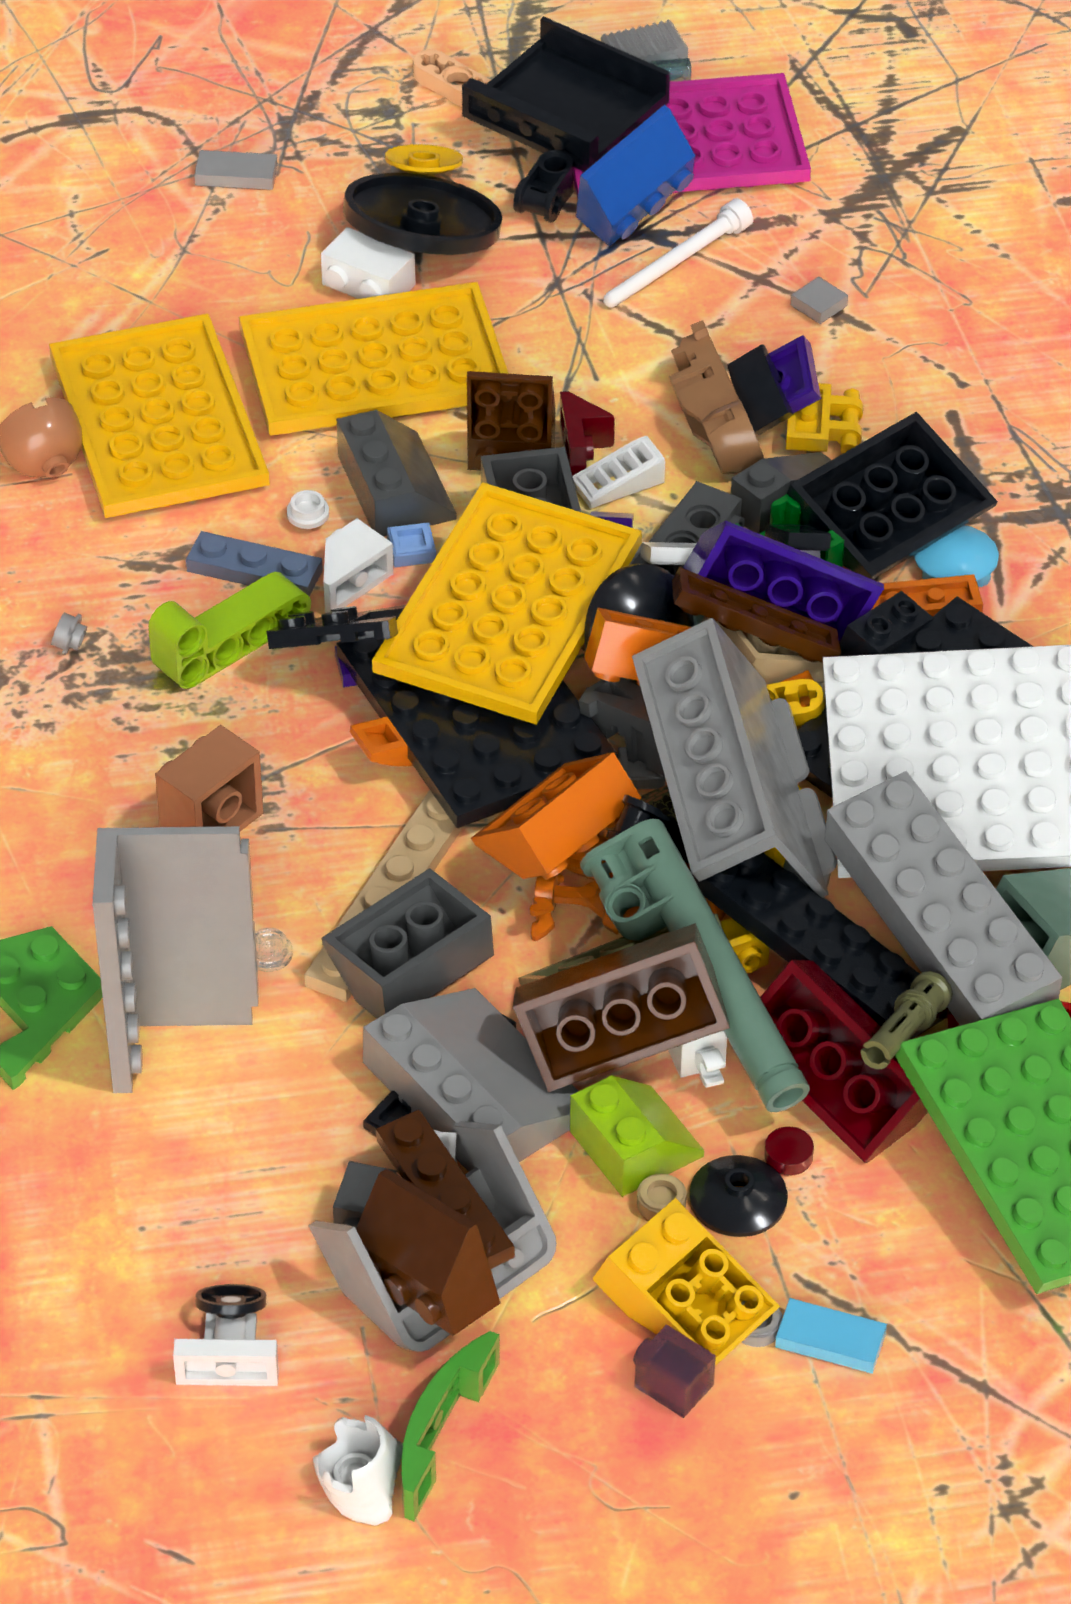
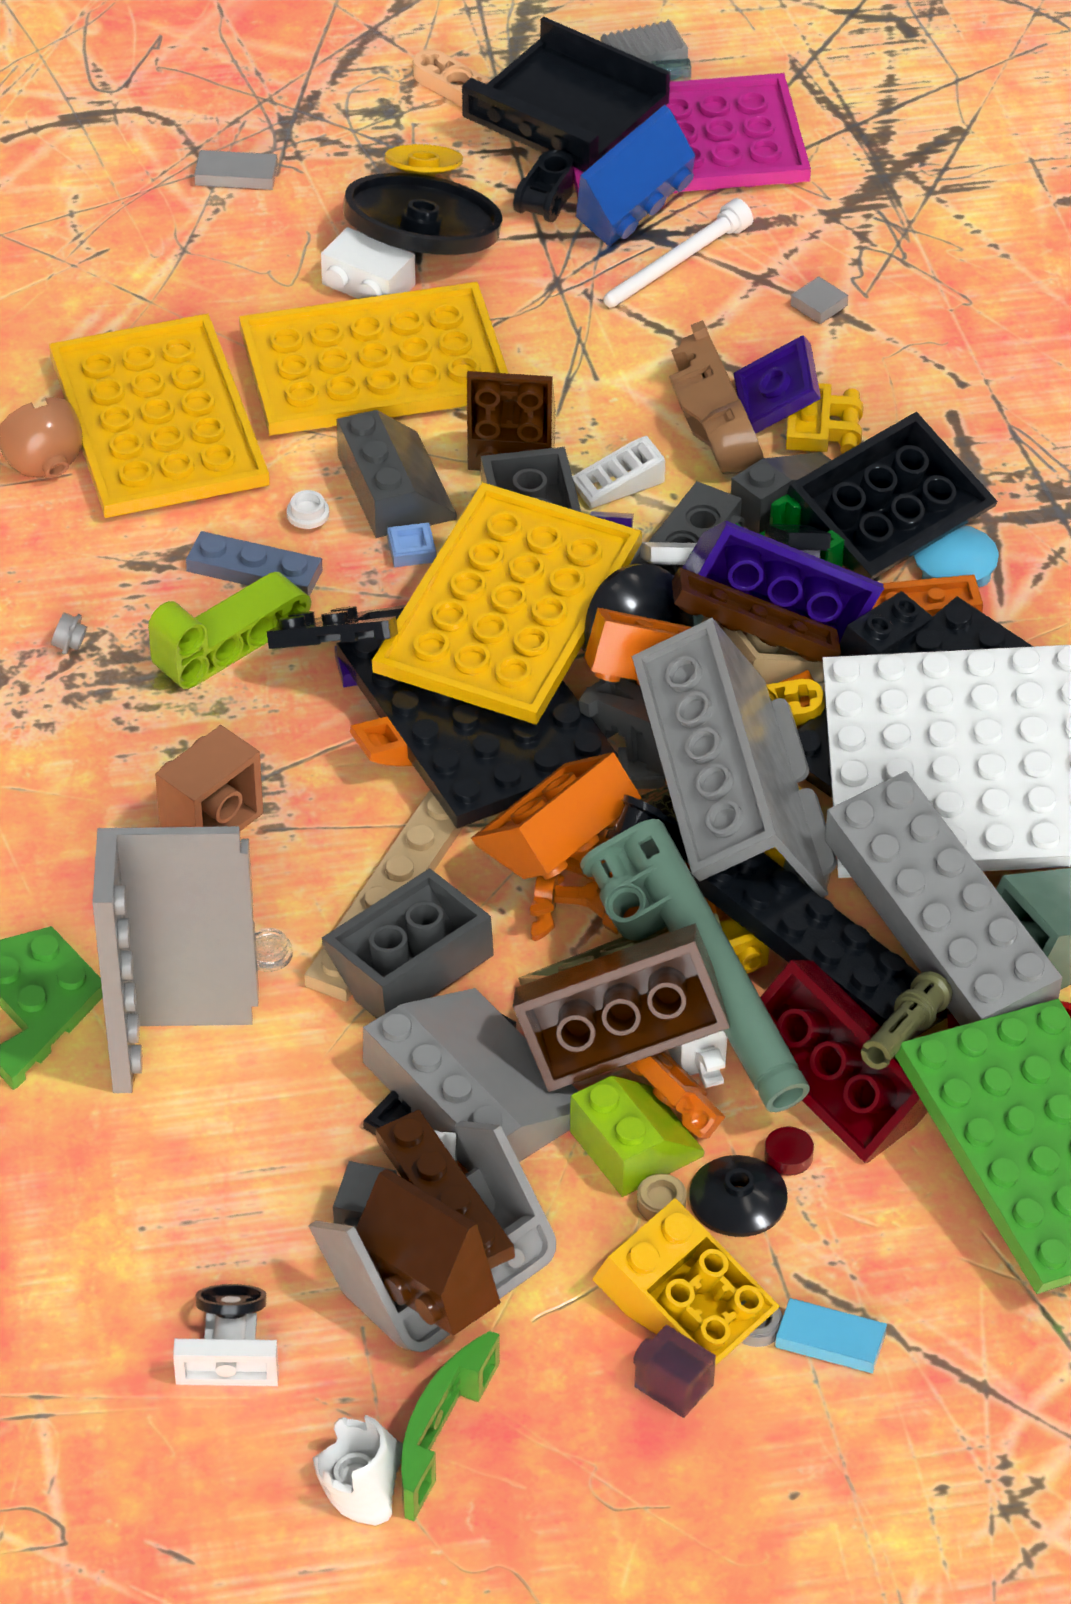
(354, 563): white slope -> none
(583, 429): dark red slope -> none
(679, 1091): none -> orange hinge
(759, 389): black slope -> none

